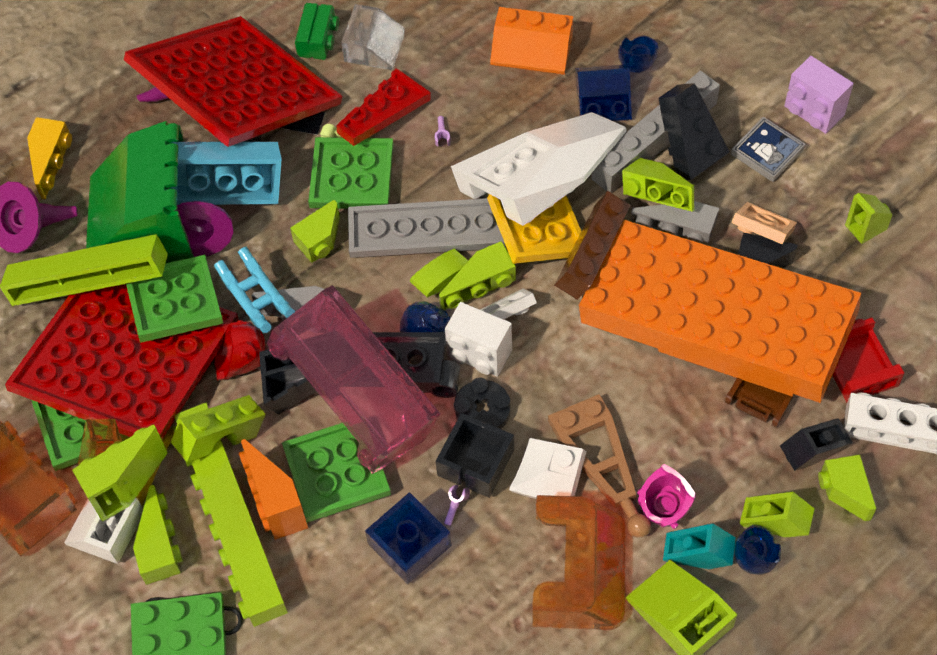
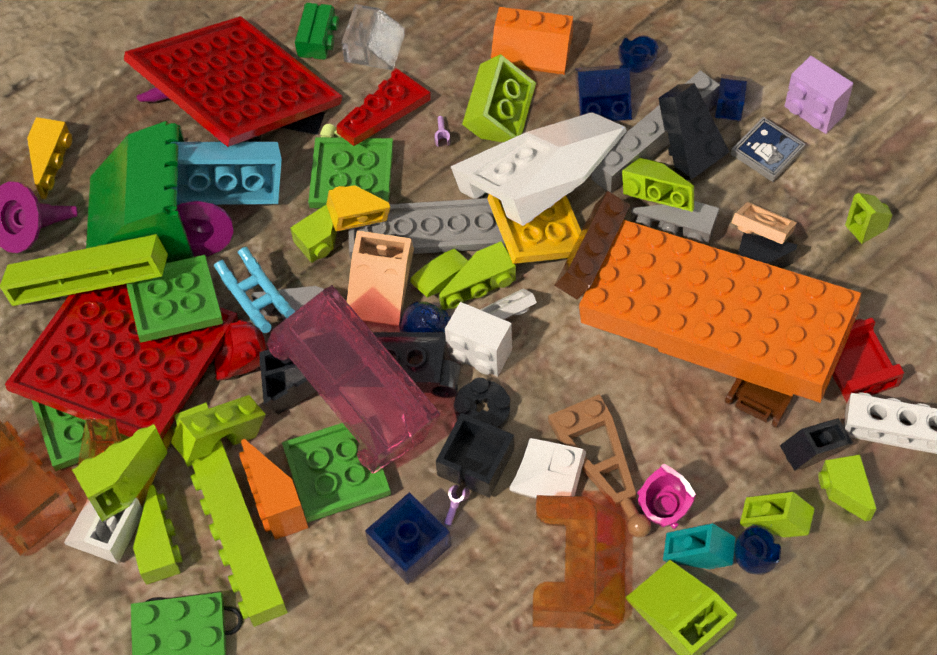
(355, 208): none -> yellow slope
(379, 276): none -> light nougat slope
(499, 101): none -> lime slope
(731, 97): none -> clear blue slope

